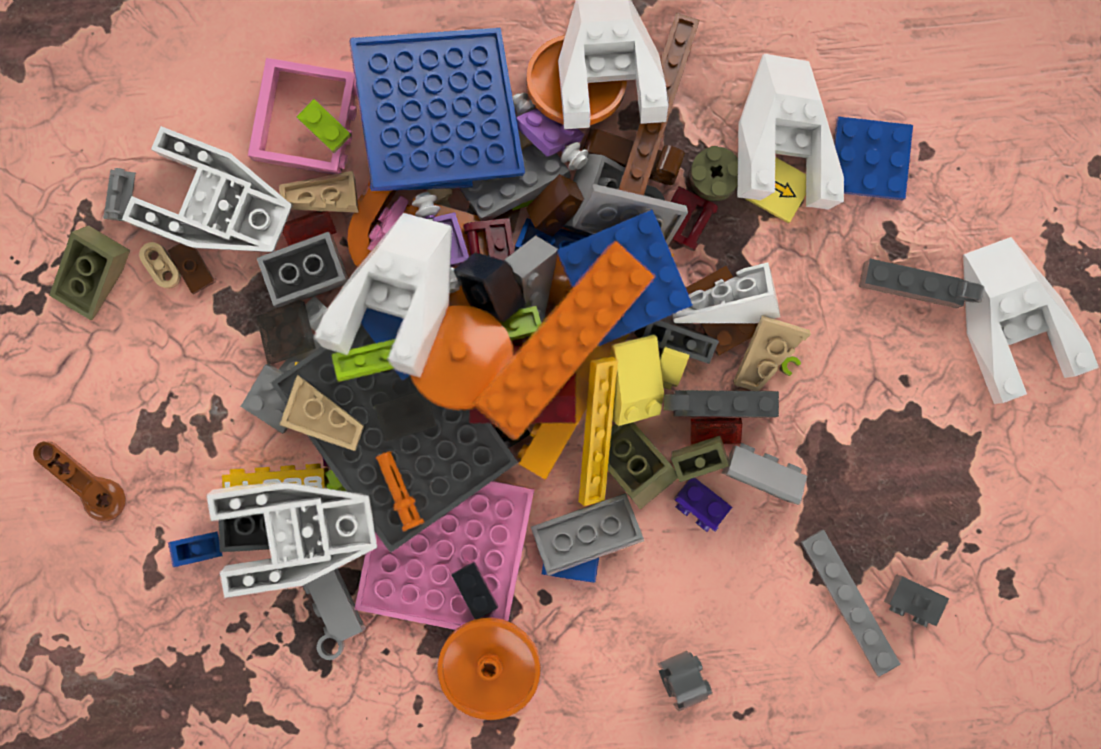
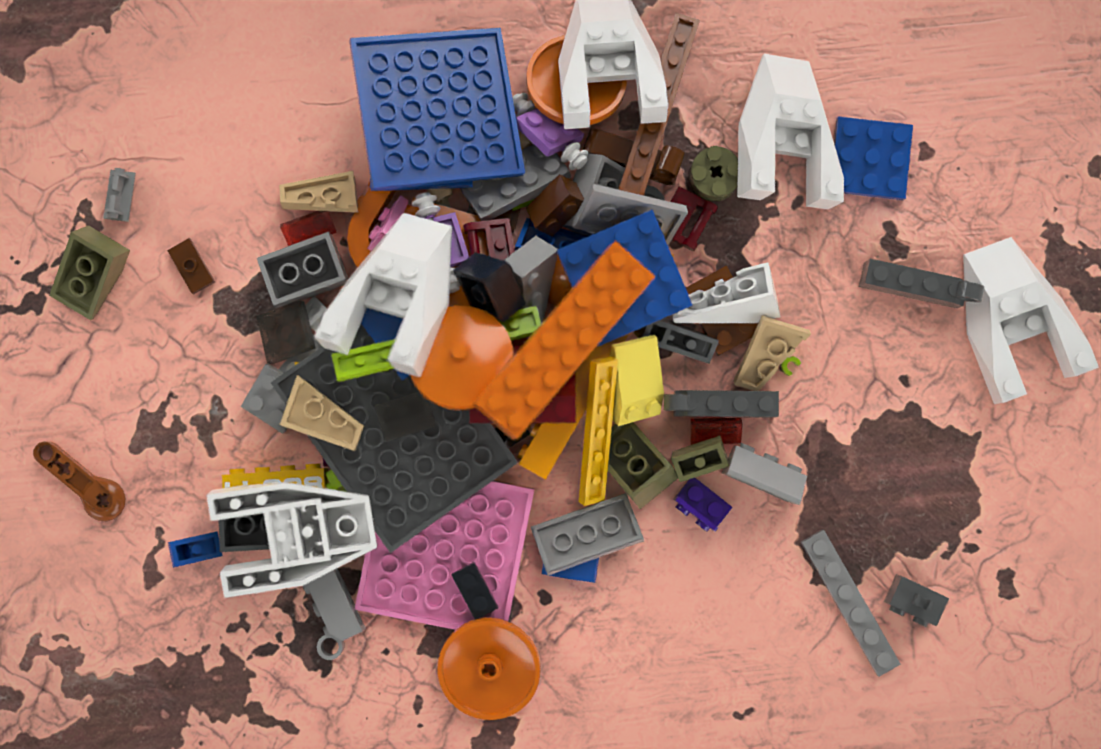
(160, 266): tan plate -> none
(223, 207): white wedge -> none
(265, 107): bright pink window -> none
(324, 126): lime plate -> none
(403, 502): orange pin -> none
(672, 366): light yellow slope -> none
(683, 680): dark grey brick -> none
(788, 194): light yellow tile -> none

